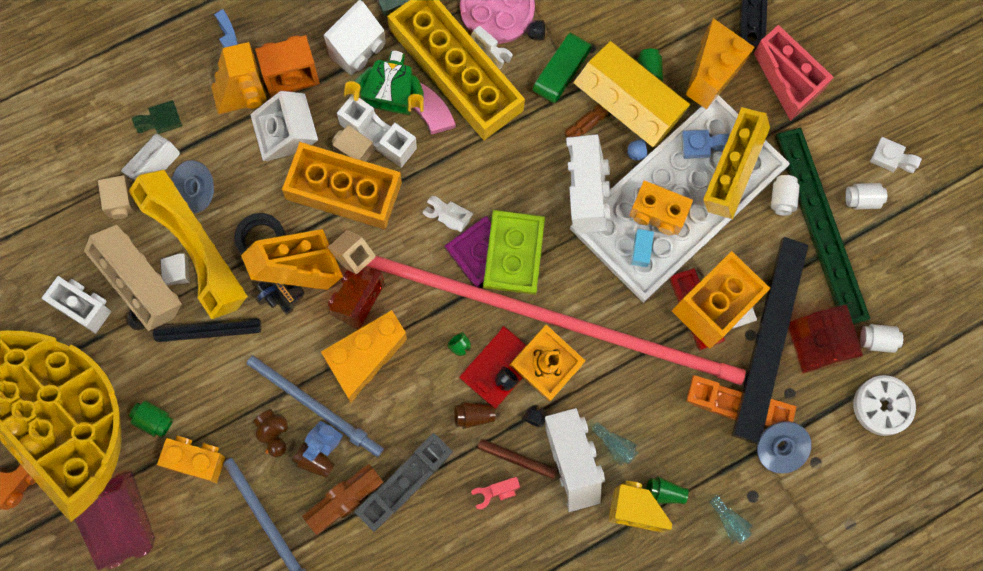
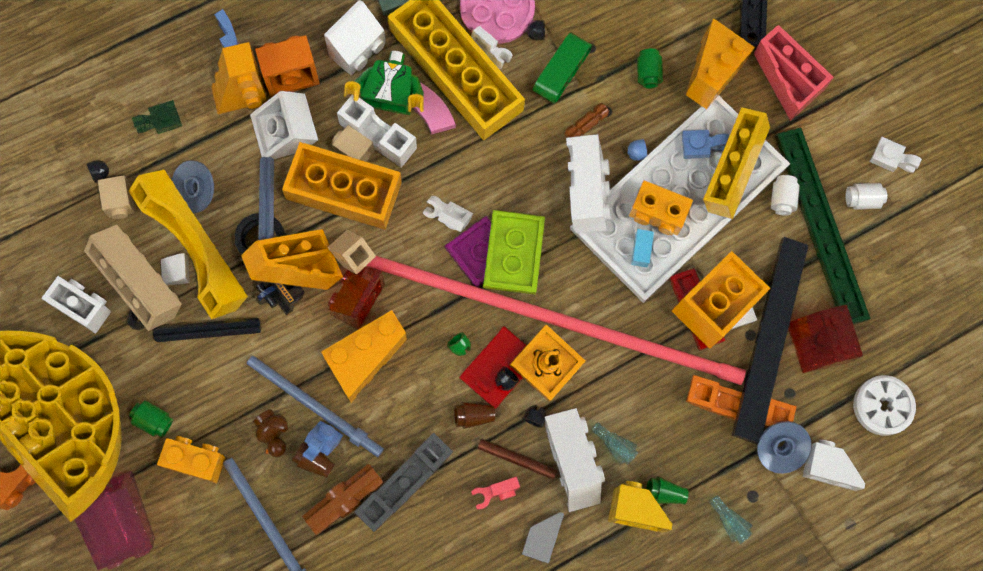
(98, 170): none -> black hinge
(153, 157): white slope -> none
(266, 198): none -> sand blue axle
(543, 538): none -> light grey tile
(632, 94): yellow slope -> none
(832, 466): none -> white slope
(881, 338): white brick -> none

